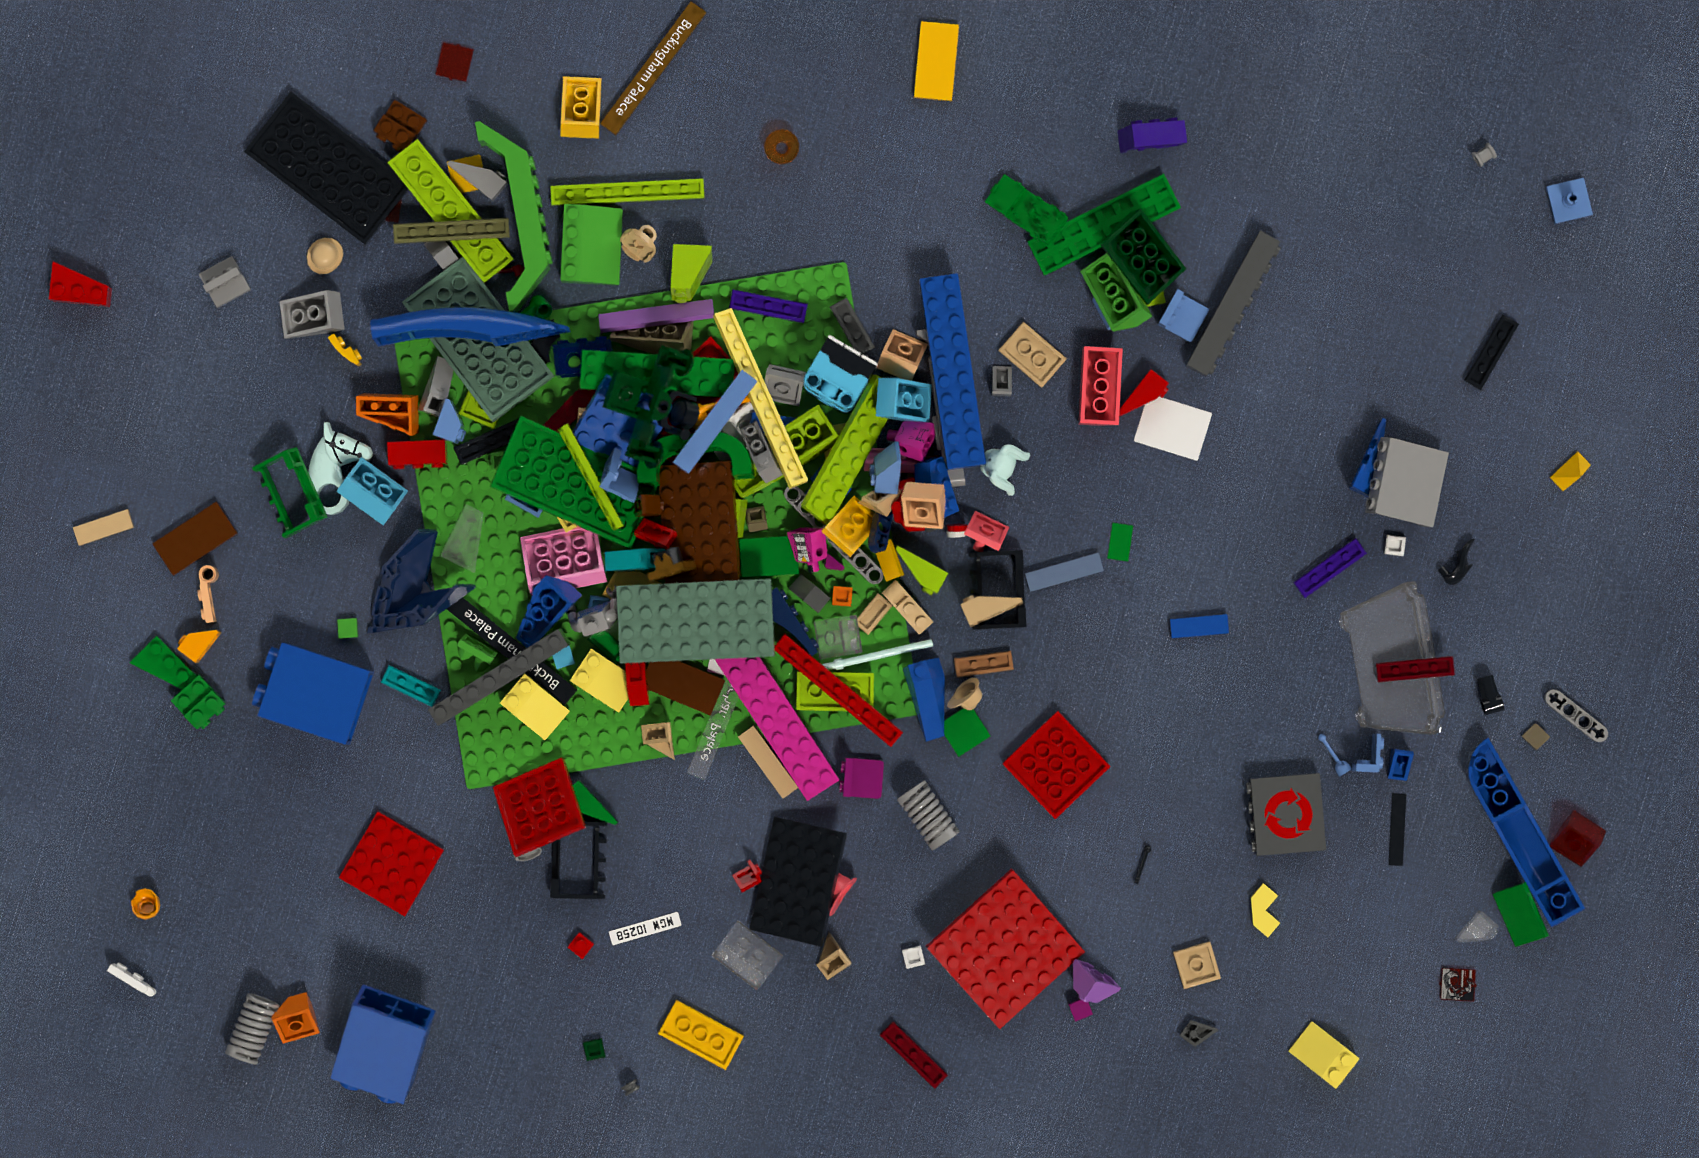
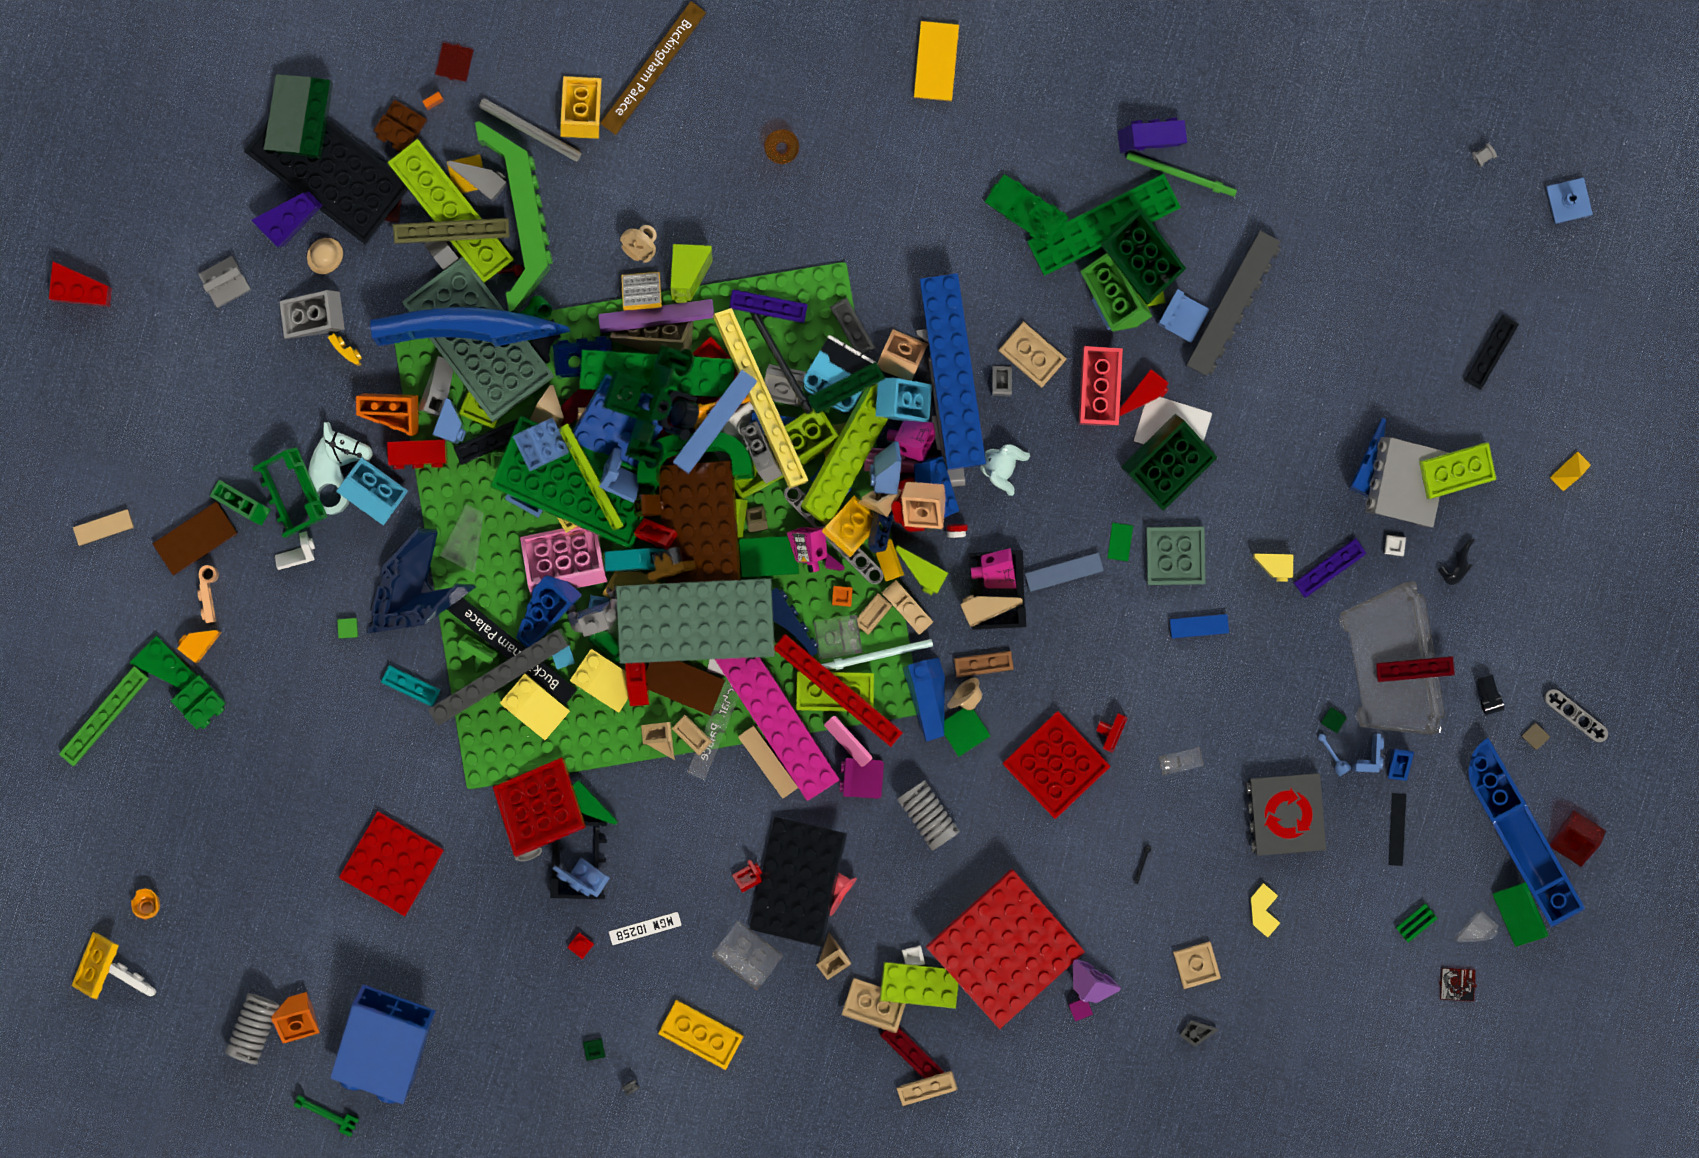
(95, 965): none -> yellow plate
(104, 716): none -> bright green plate
(240, 502): none -> green slope
(288, 218): none -> dark purple wedge
(297, 556): none -> white bracket
(298, 115): none -> dark green slope
(302, 1102): none -> green hinge
(313, 692): blue brick -> none
(433, 100): none -> orange tile
(530, 129): none -> light grey axle
(541, 444): none -> medium blue bracket
(548, 408): none -> tan slope
(584, 878): none -> medium blue bracket
(591, 245): bright green slope -> none
(627, 192): lime plate -> none
(641, 291): none -> tile
(692, 734): none -> tan tile
(802, 399): none -> black bar
(809, 593): dark grey slope -> none
(846, 388): none -> dark green tile
(848, 741): none -> bright pink slope
(865, 1006): none -> tan tile
(918, 985): none -> lime plate
(927, 1088): none -> tan tile
(986, 532): coral tile -> none
(996, 570): none -> dark pink torso
(1113, 732): none -> red tile
(1169, 462): none -> dark green slope
(1175, 555): none -> sand green plate
(1181, 761): none -> clear slope
(1216, 186): none -> bright green bar
(1276, 565): none -> light yellow slope
(1323, 1054): light yellow slope -> none
(1333, 720): none -> dark green tile
(1420, 929): none -> green tile
(1457, 470): none -> lime tile

